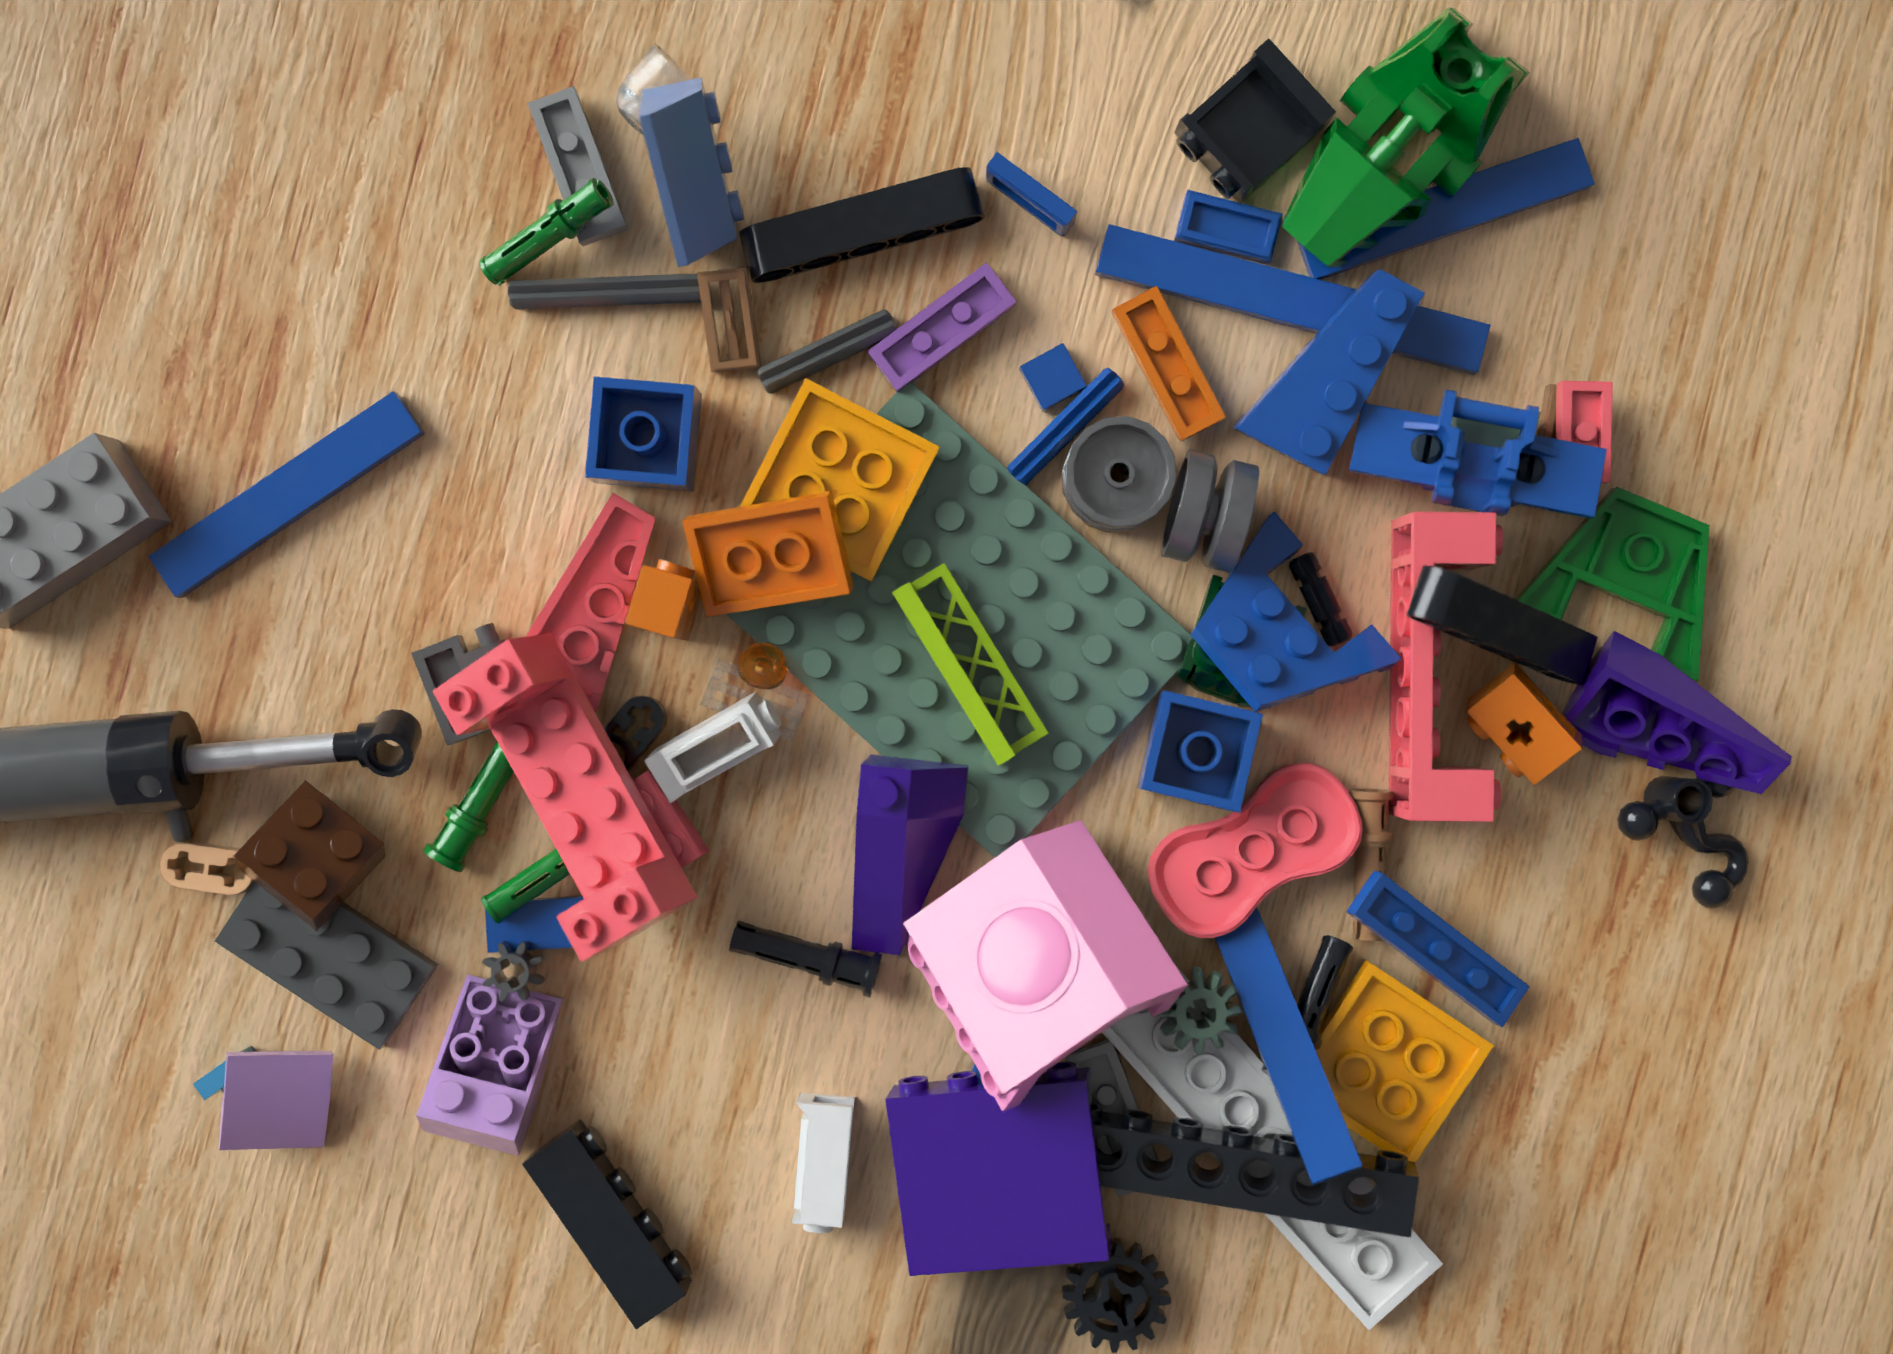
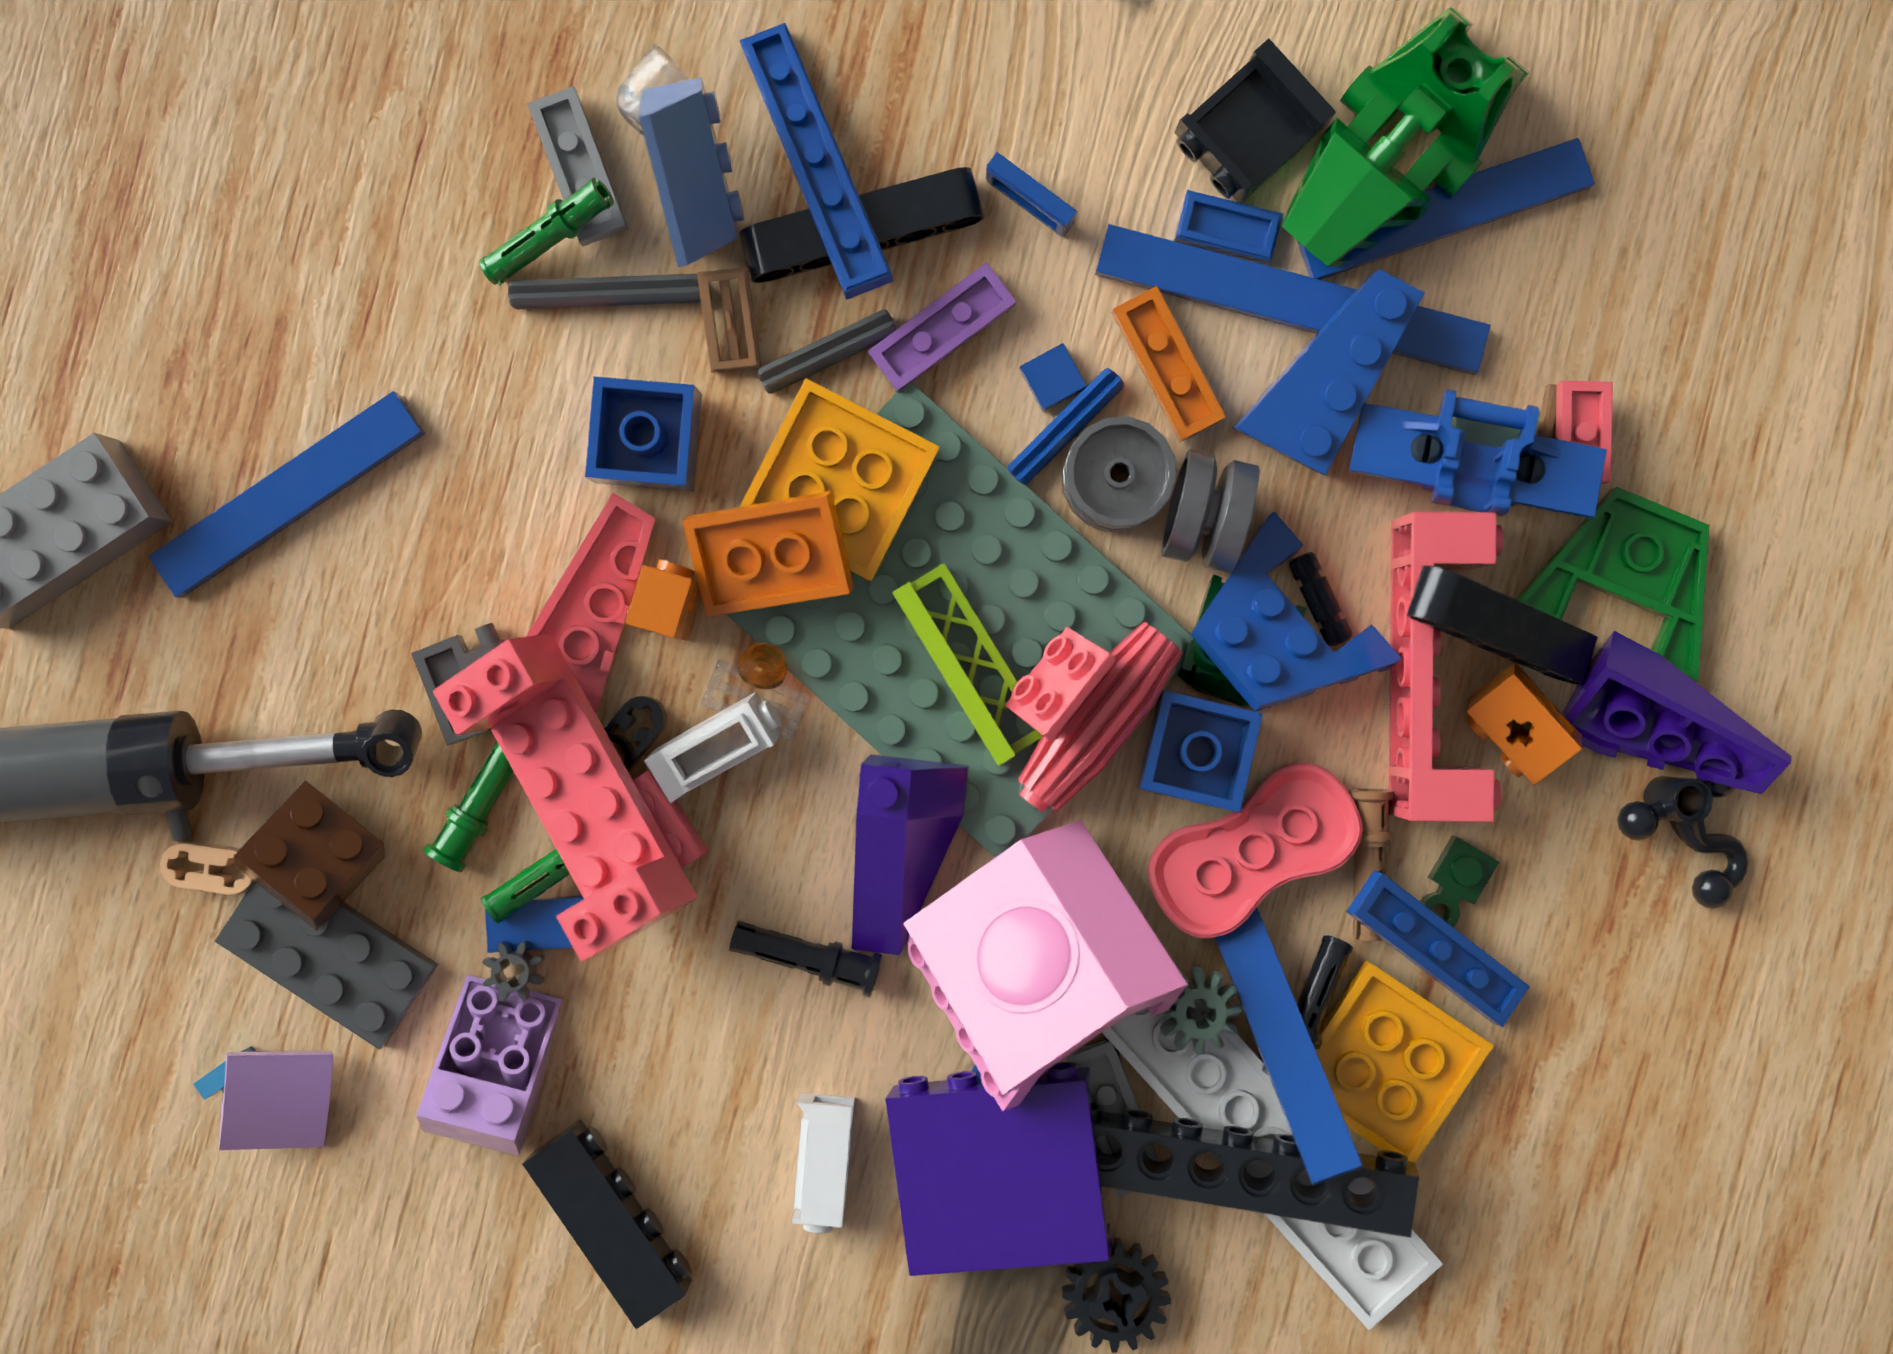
(816, 161): none -> blue tile
(1087, 707): none -> coral plate
(1461, 873): none -> dark green plate

